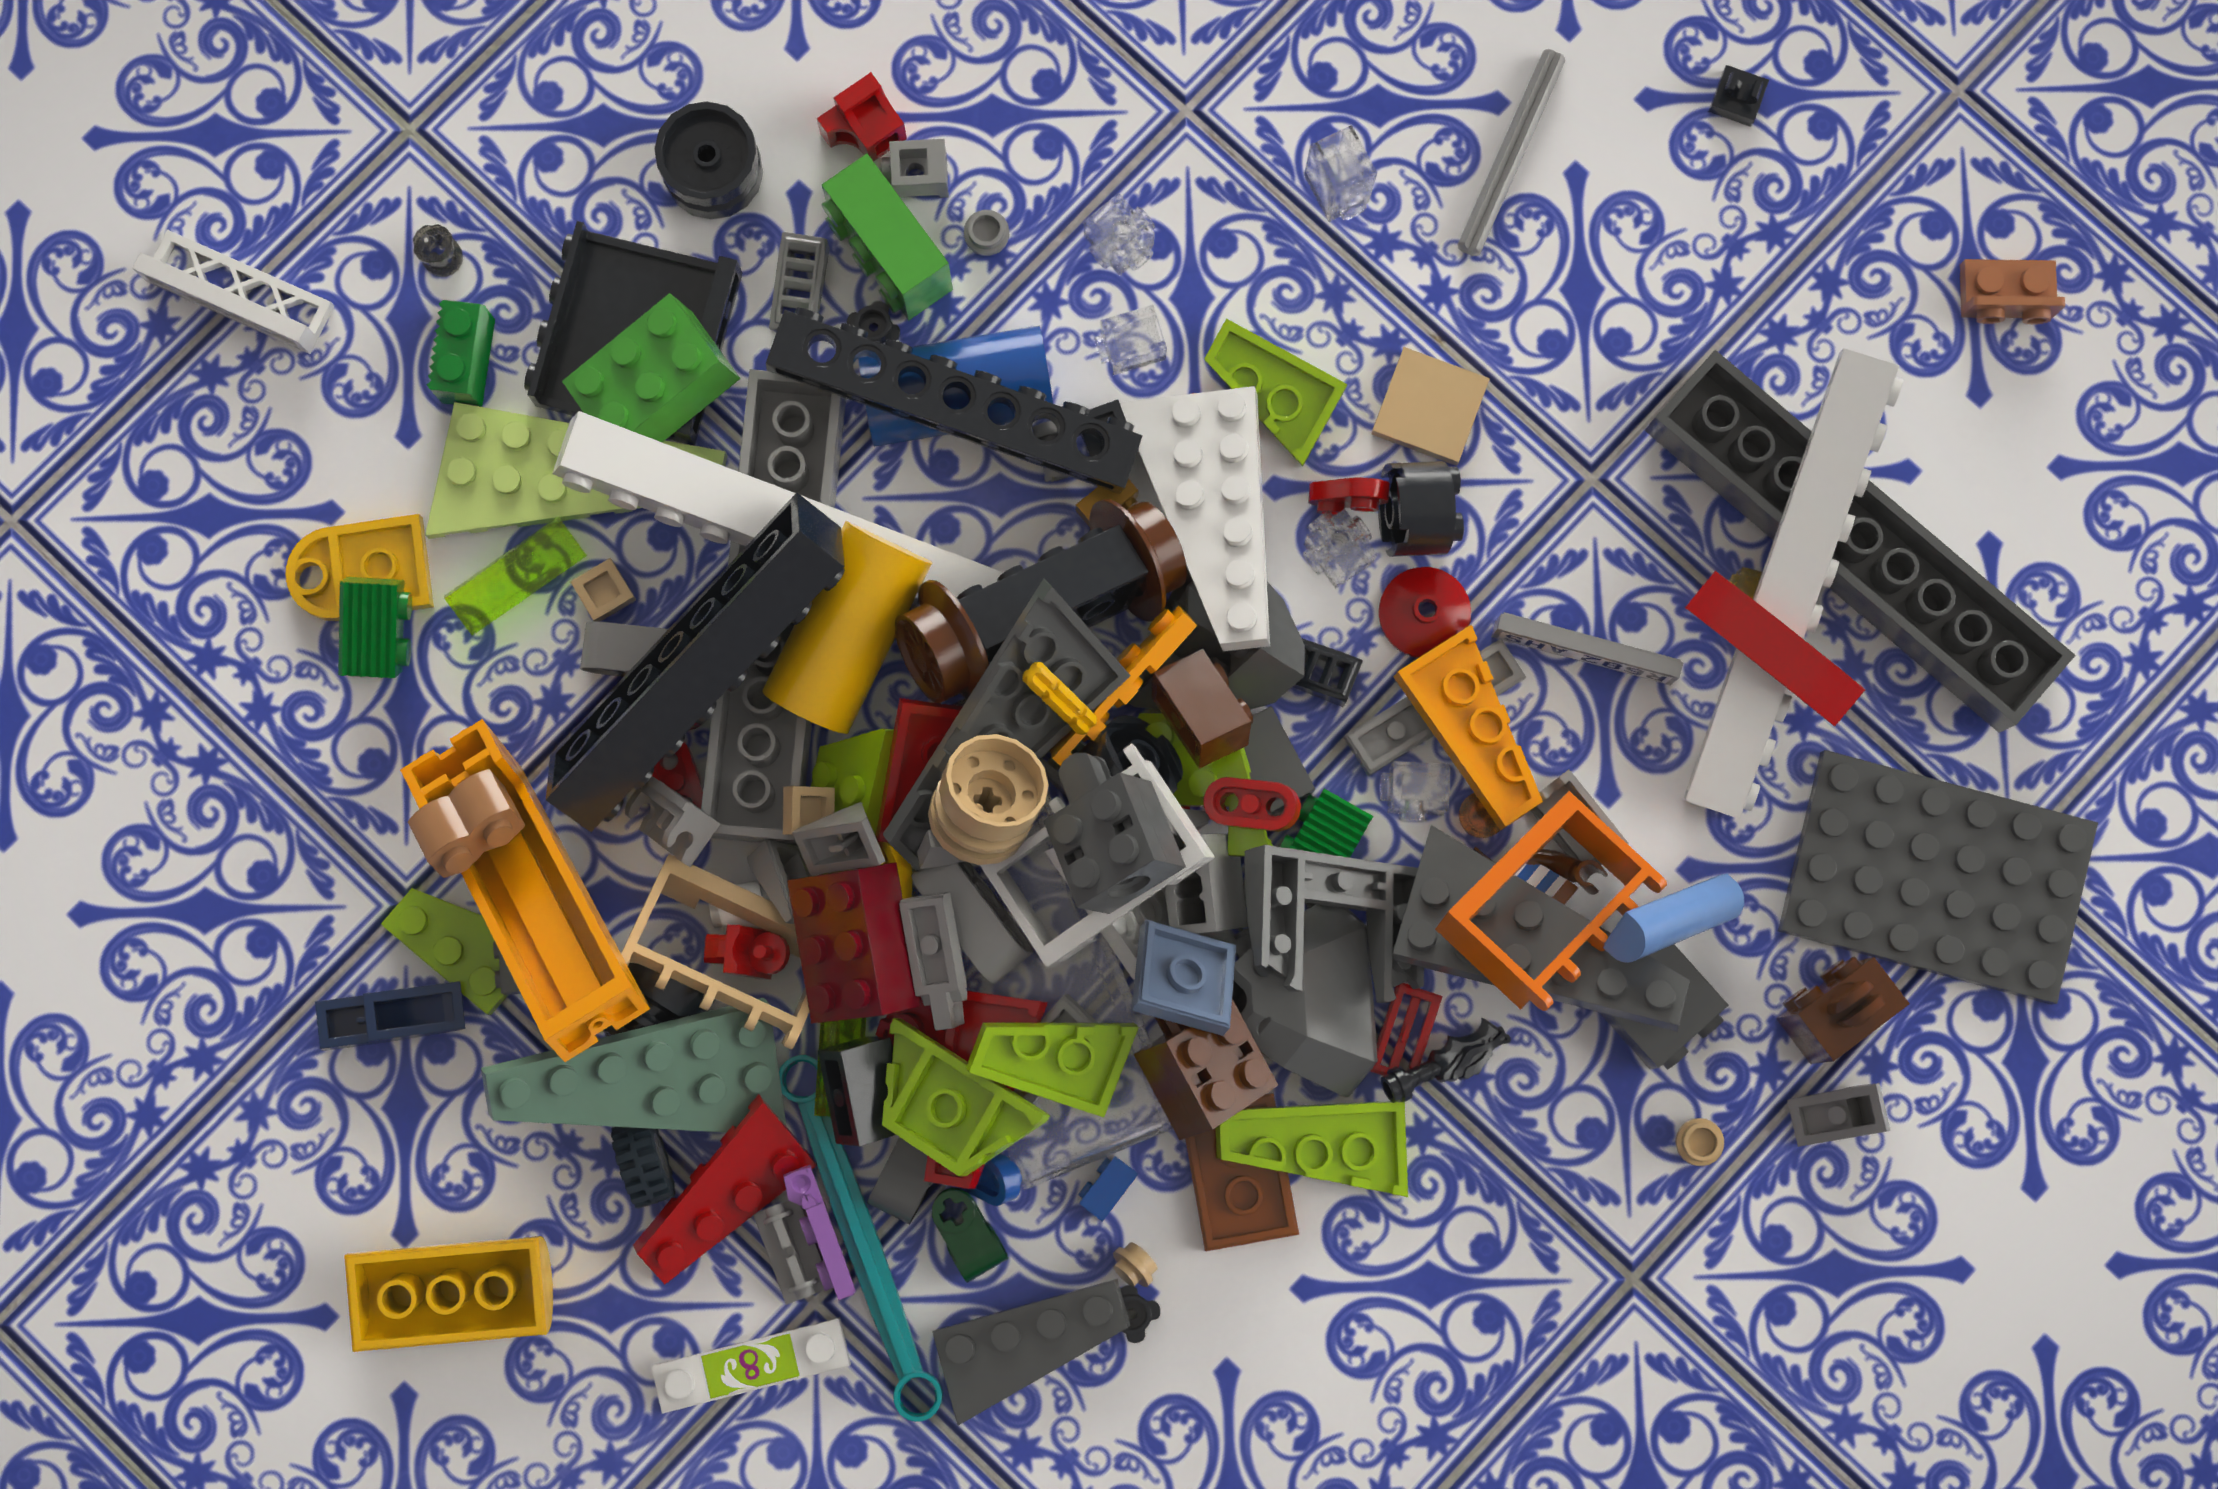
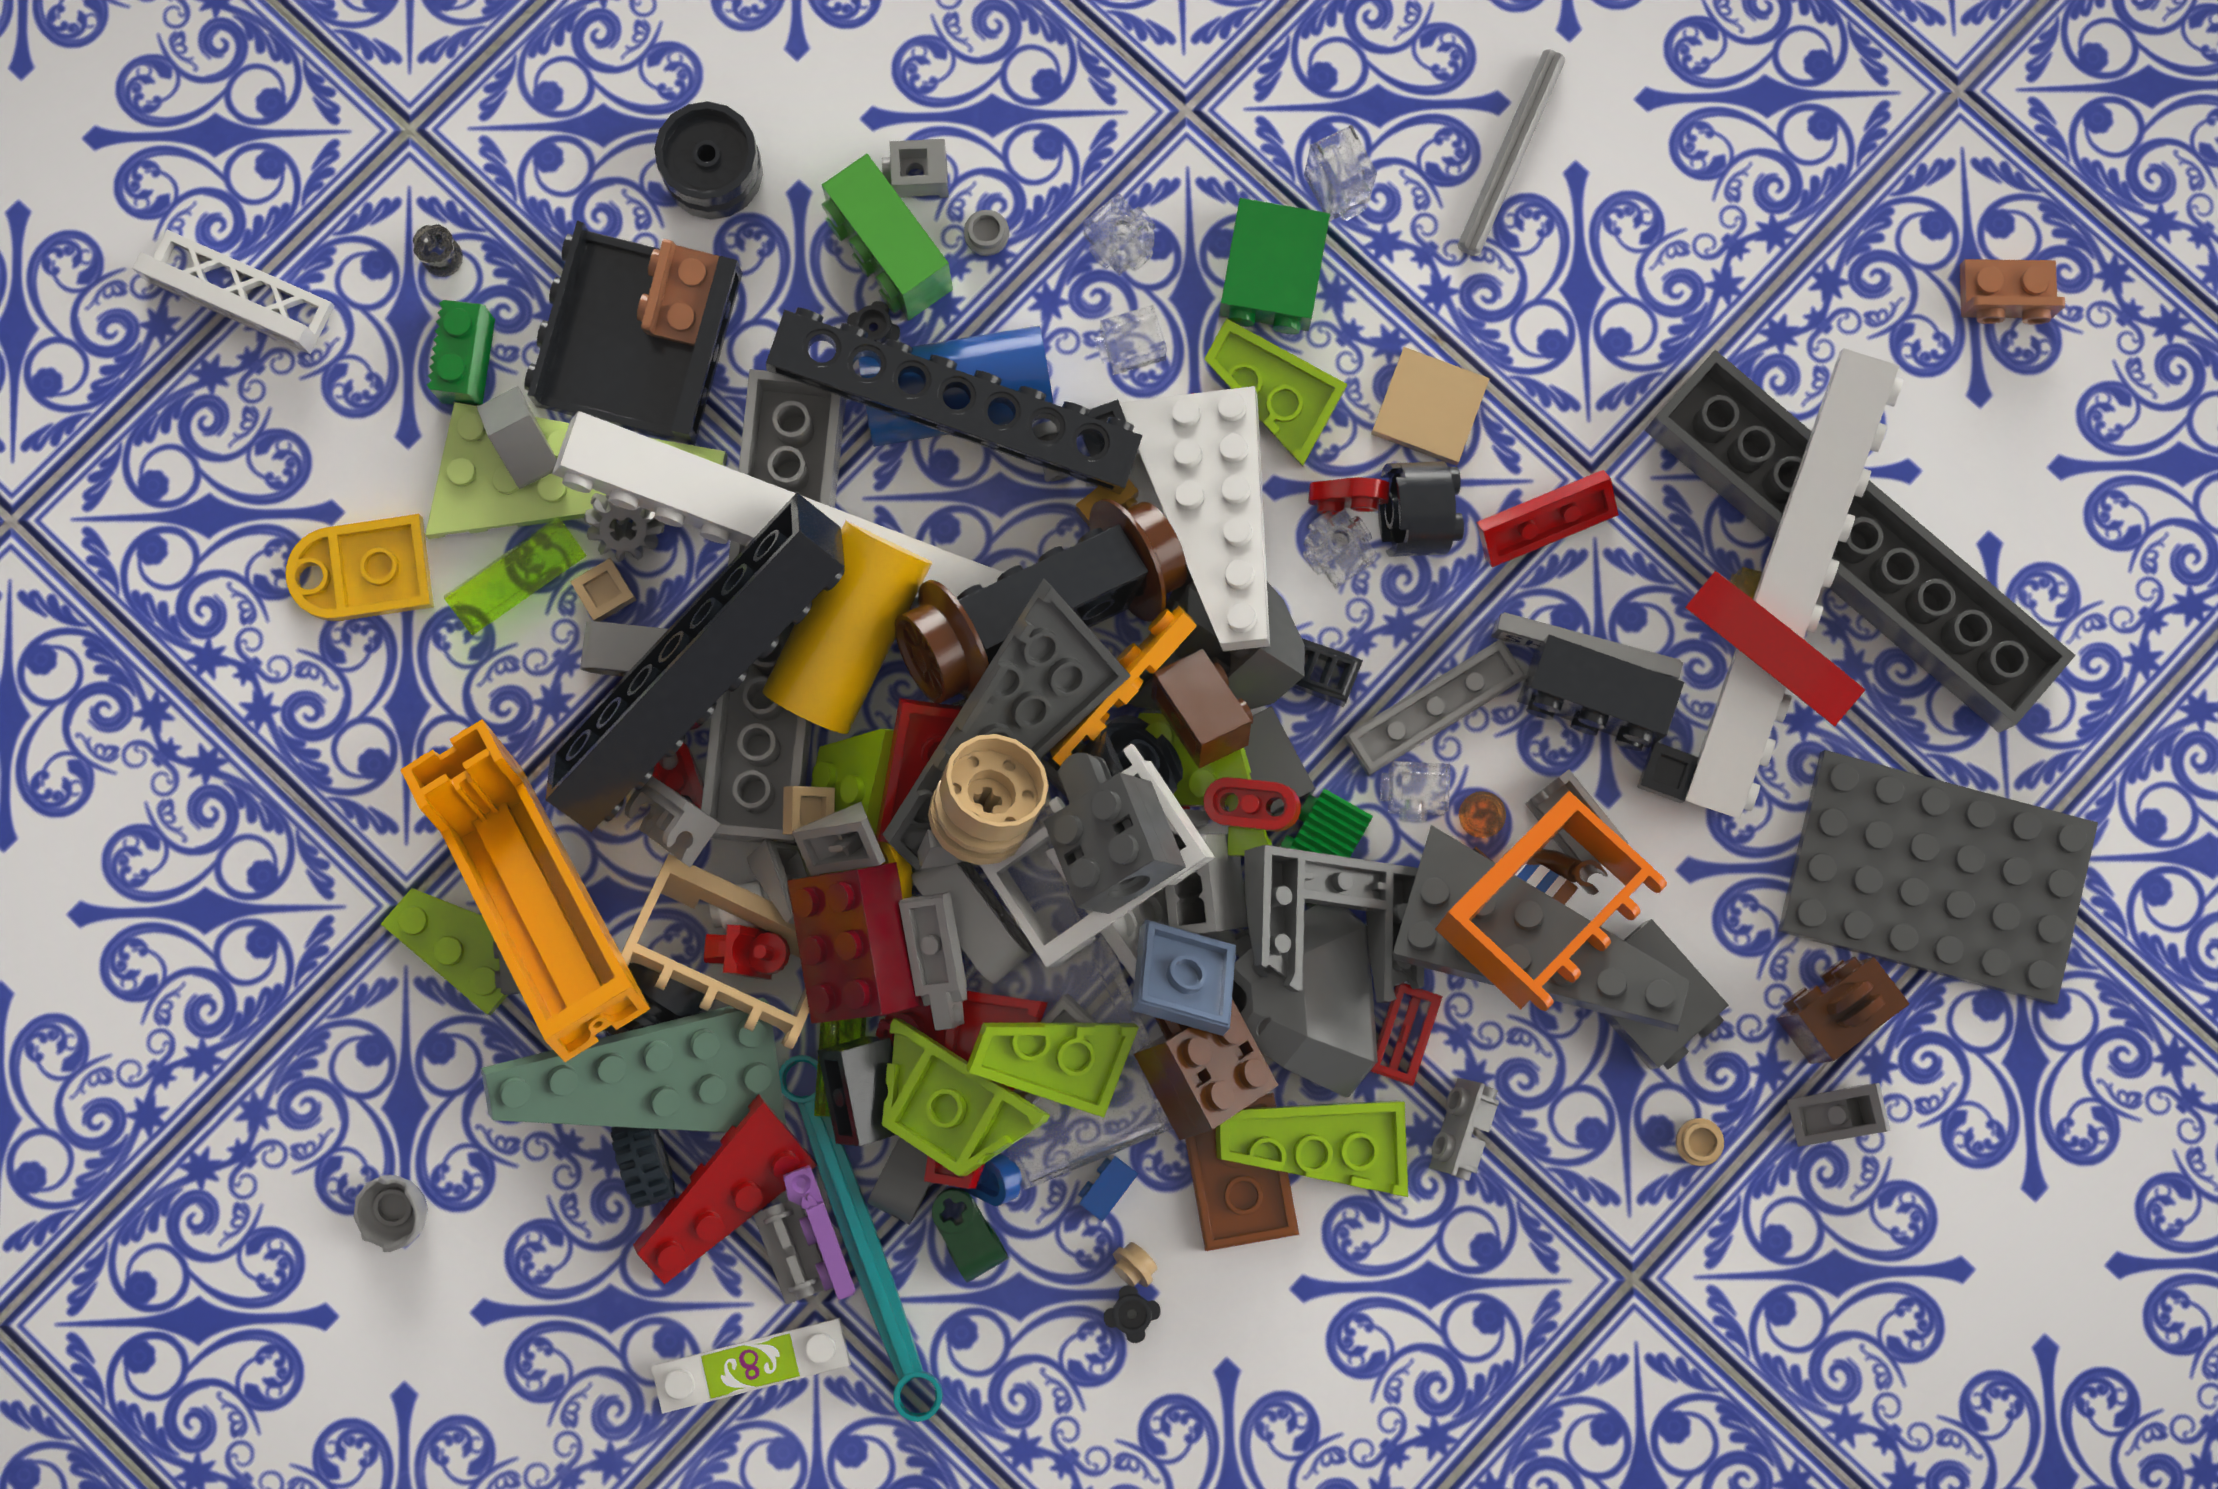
(372, 627): green brick -> none
(389, 1016): dark blue slope -> none
(390, 1212): none -> light grey hair
(449, 1293): yellow brick -> none
(466, 823): medium nougat brick -> none
(517, 437): none -> light grey slope
(623, 538): none -> light grey gear
(653, 373): bright green brick -> none
(676, 293): none -> nougat bracket
(805, 245): light grey slope -> none
(862, 119): red brick -> none
(1017, 1346): dark grey wing -> none
(1059, 698): yellow axle -> none
(1274, 266): none -> green brick
(1400, 614): red dish -> none
(1454, 1148): none -> light grey hinge
(1458, 1059): black piece -> none
(1463, 712): light orange wing -> none
(1547, 518): none -> red plate
(1599, 693): none -> black brick
(1668, 772): none -> black plate
(1675, 918): medium blue brick -> none
(1738, 95): black tile -> none

